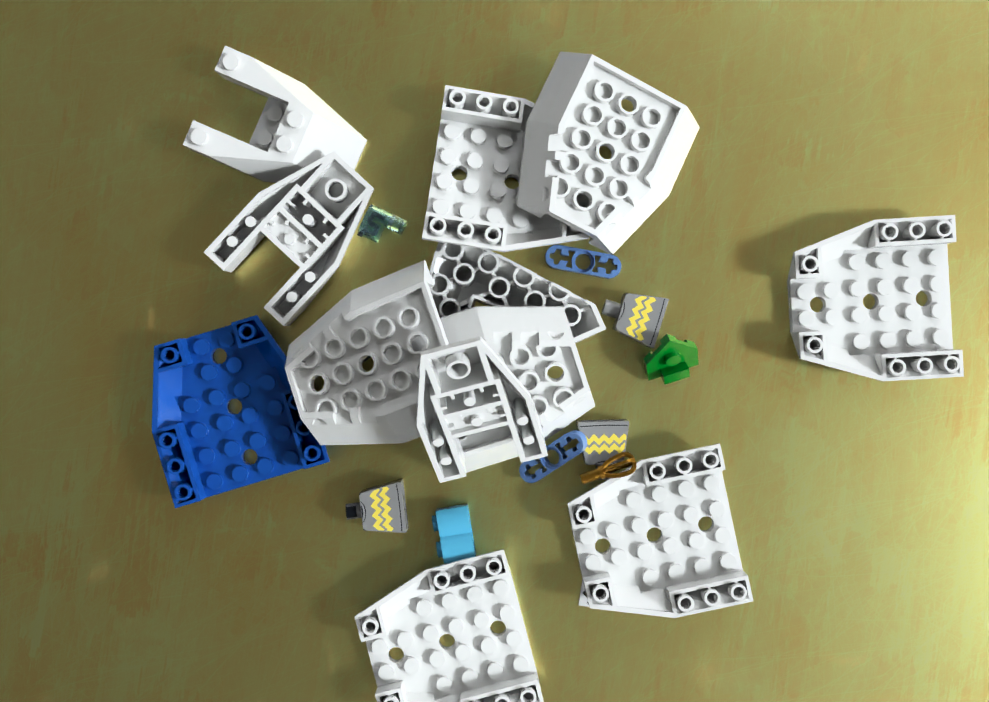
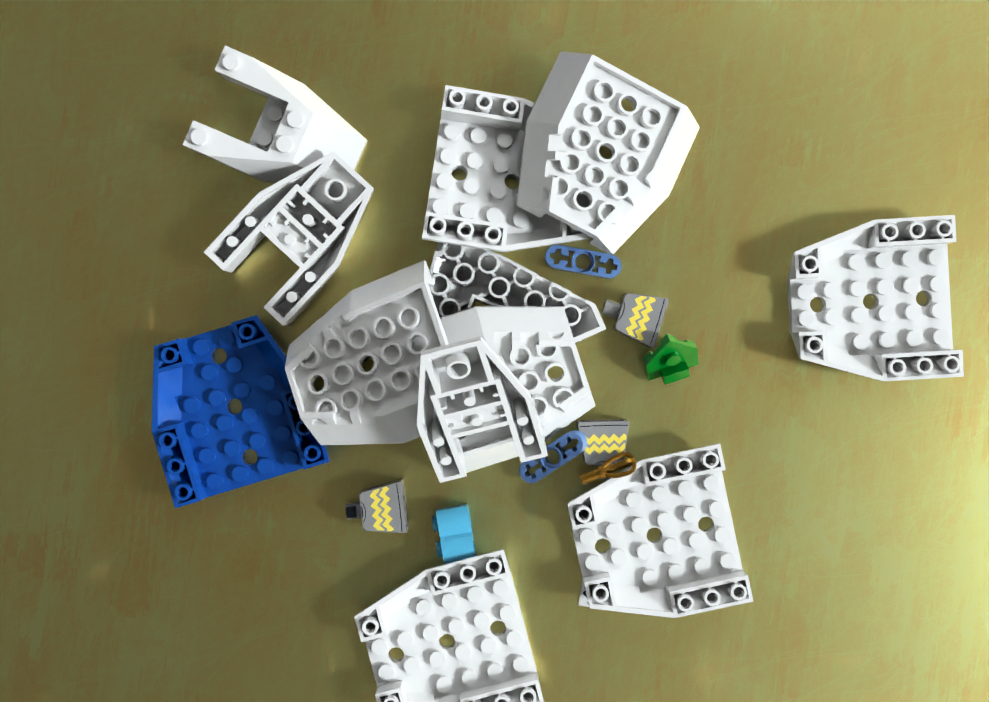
(377, 220): clear light blue piece -> none

